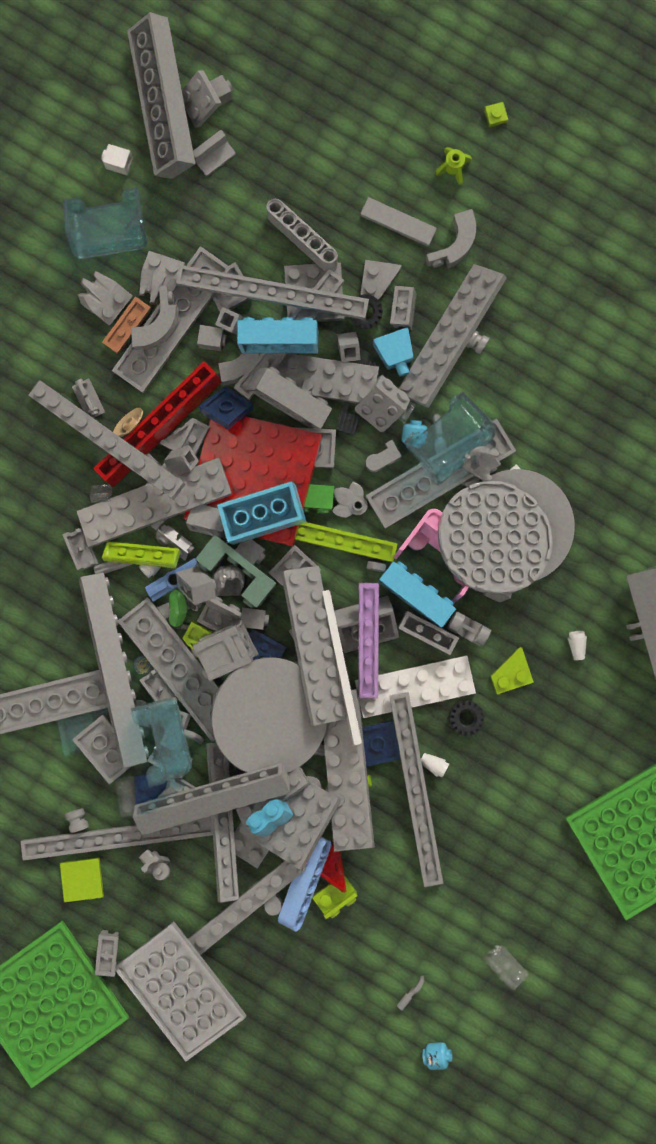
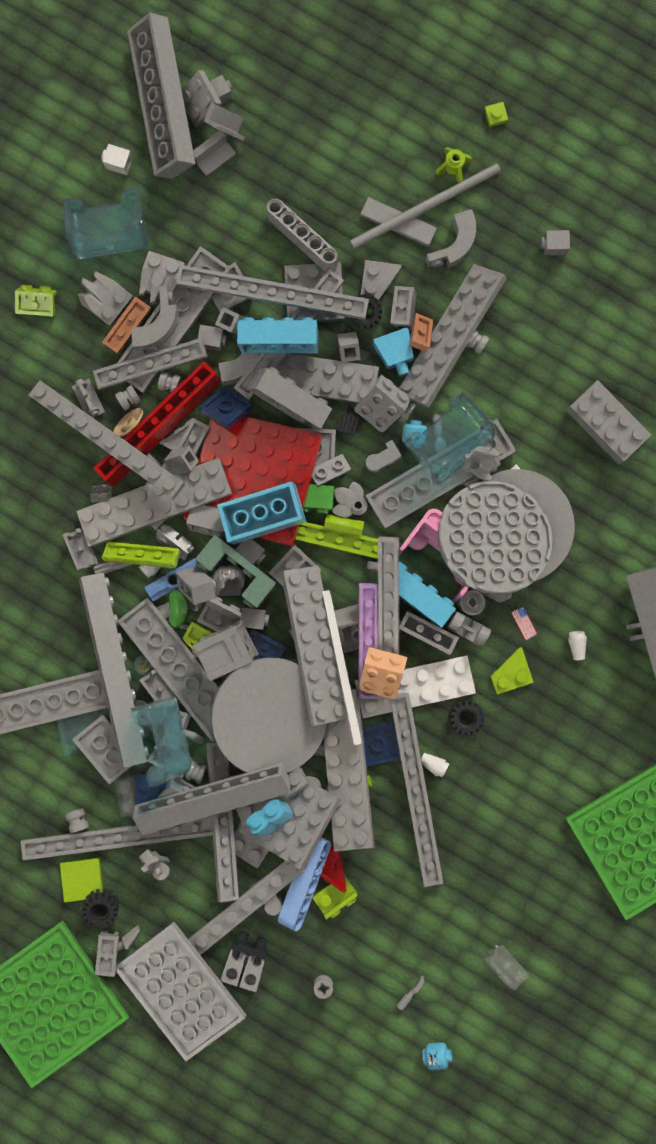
(35, 301): none -> lime bracket
(96, 917): none -> black tyre
(128, 397): none -> light grey wheel
(129, 938): none -> light grey bar
(150, 364): none -> light grey tile
(167, 382): none -> light grey wheel
(196, 772): none -> light grey wheel
(224, 120): none -> light grey panel
(245, 955): none -> light grey hips
(325, 983): none -> light grey wheel
(330, 470): none -> light grey hinge
(344, 524): none -> lime tile
(382, 673): none -> light nougat bracket
(388, 594): none -> light grey plate
(421, 332): none -> nougat plate
(424, 206): none -> light grey piece
(471, 603): none -> light grey wheel
(524, 623): none -> sticker
(556, 242): none -> light grey brick
(608, 422): none -> light grey brick

